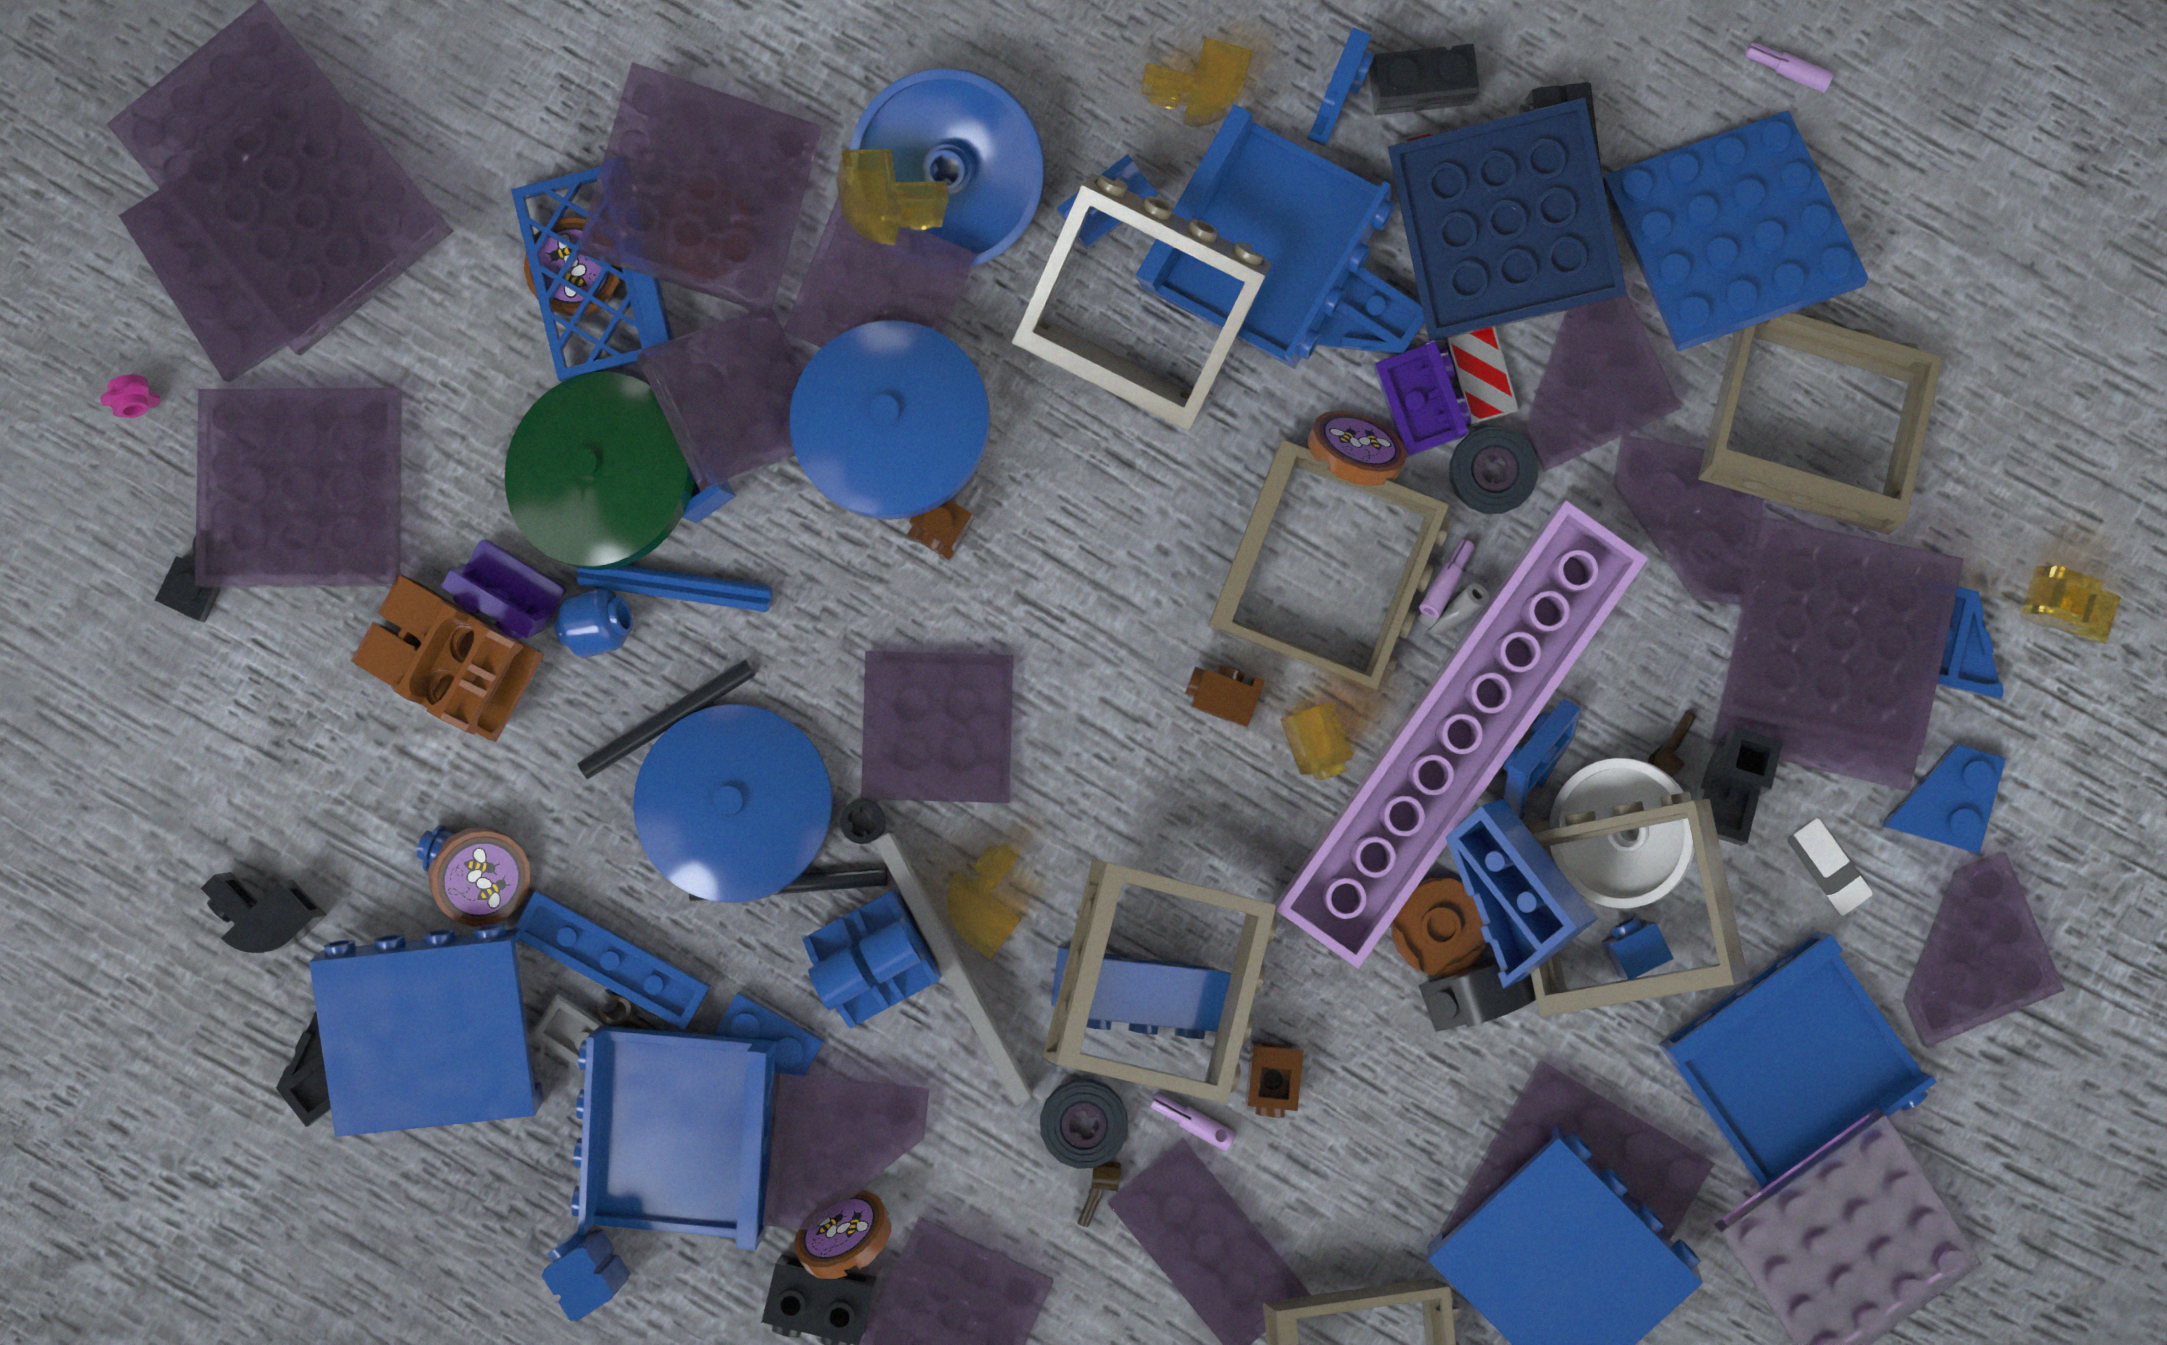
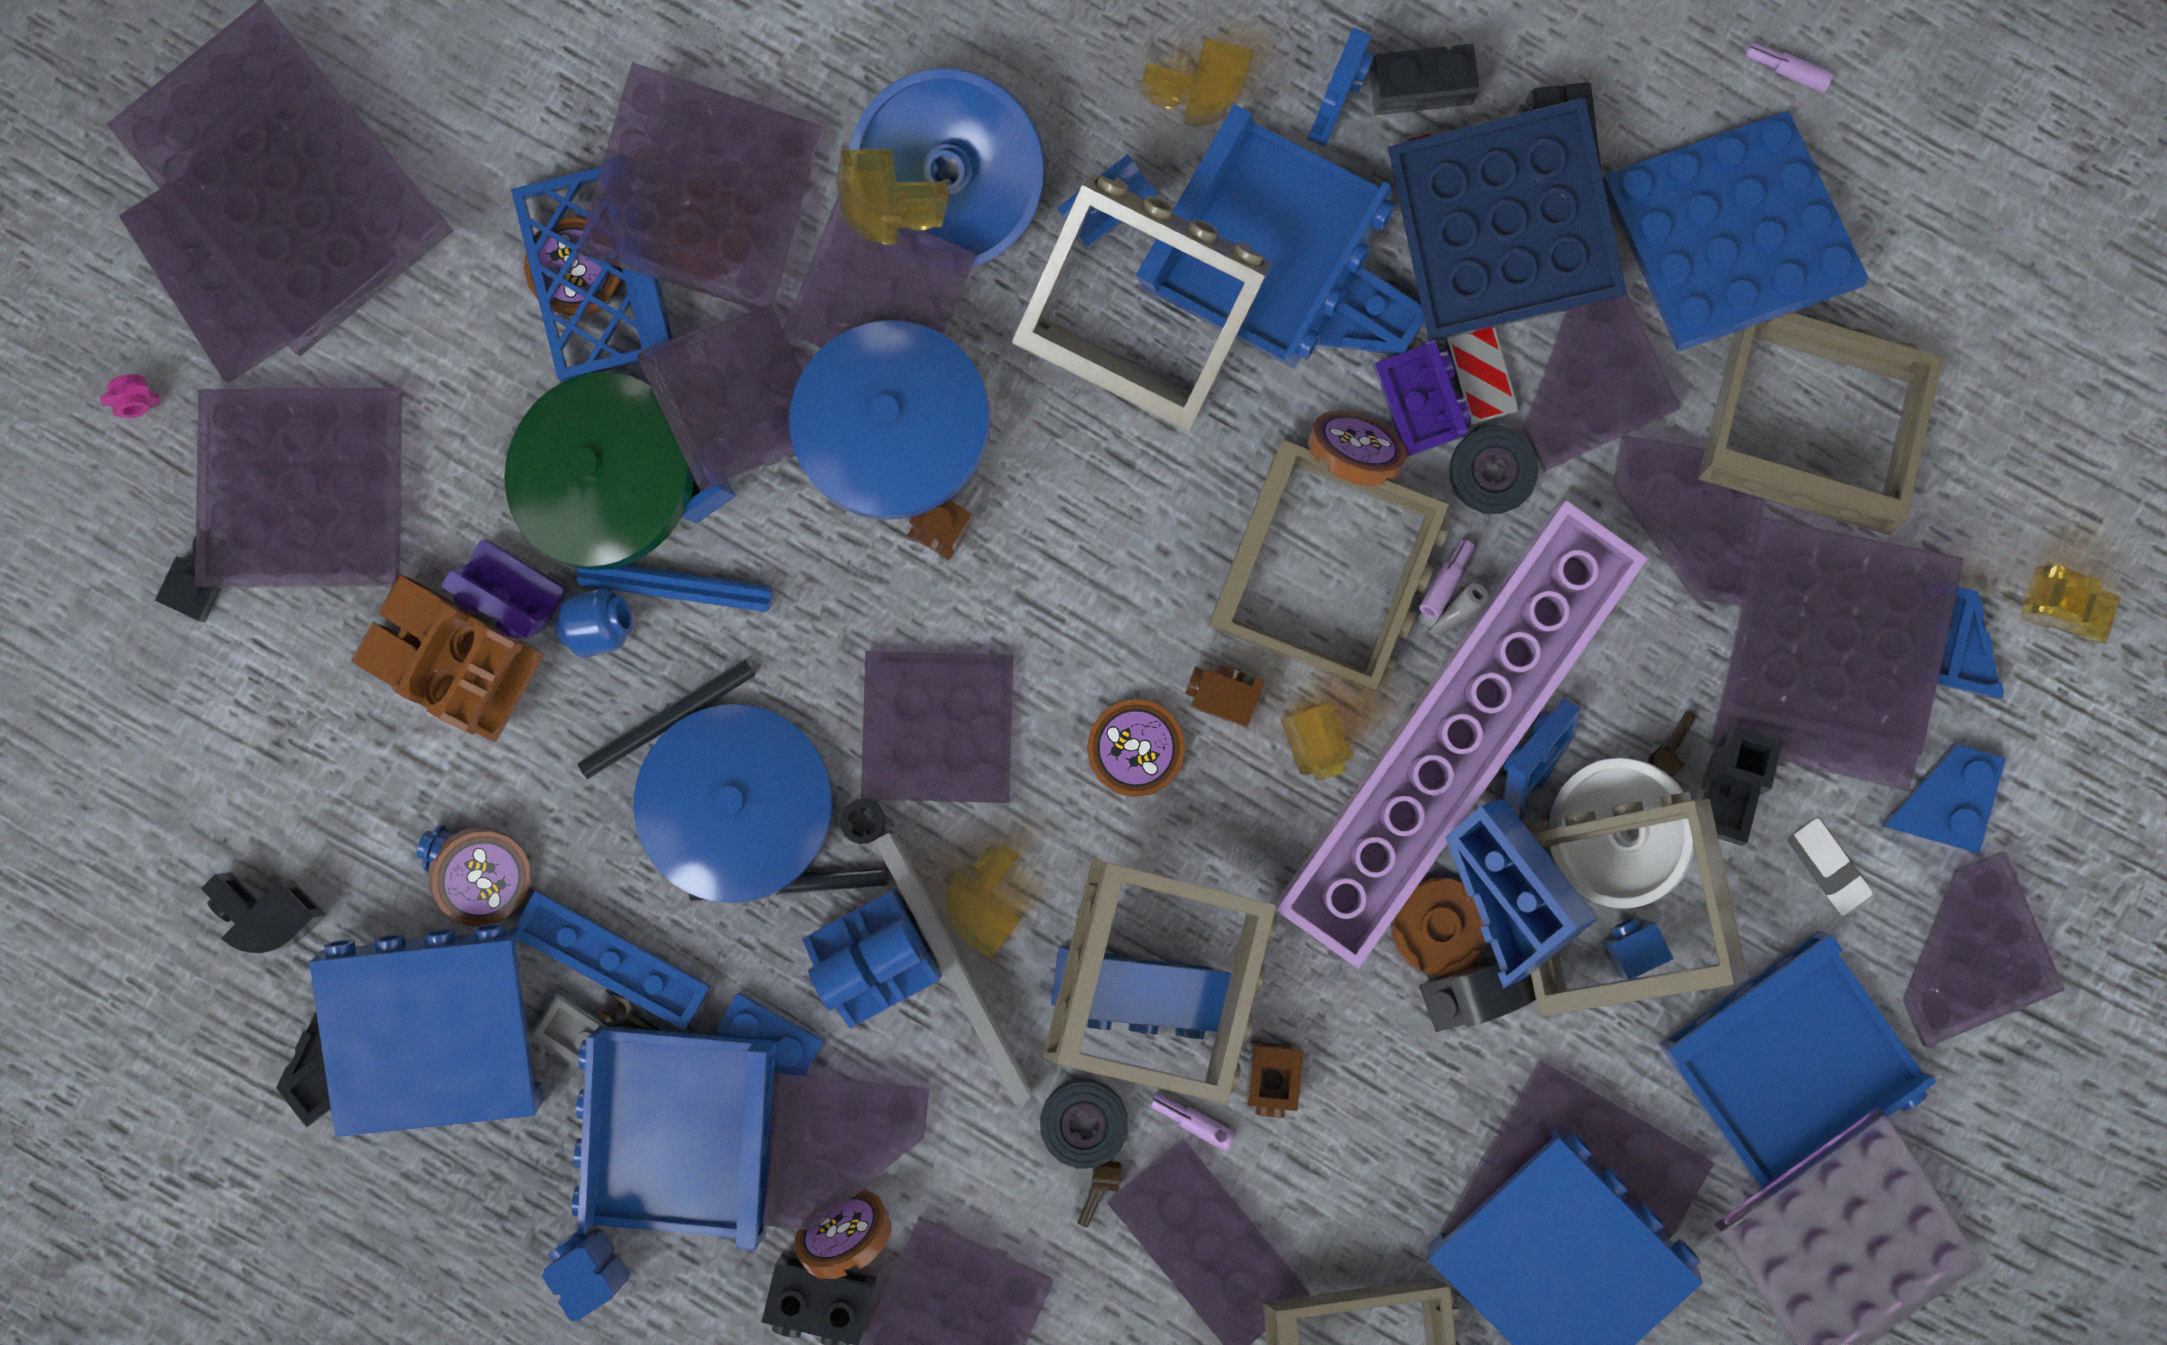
(1136, 747): none -> tile

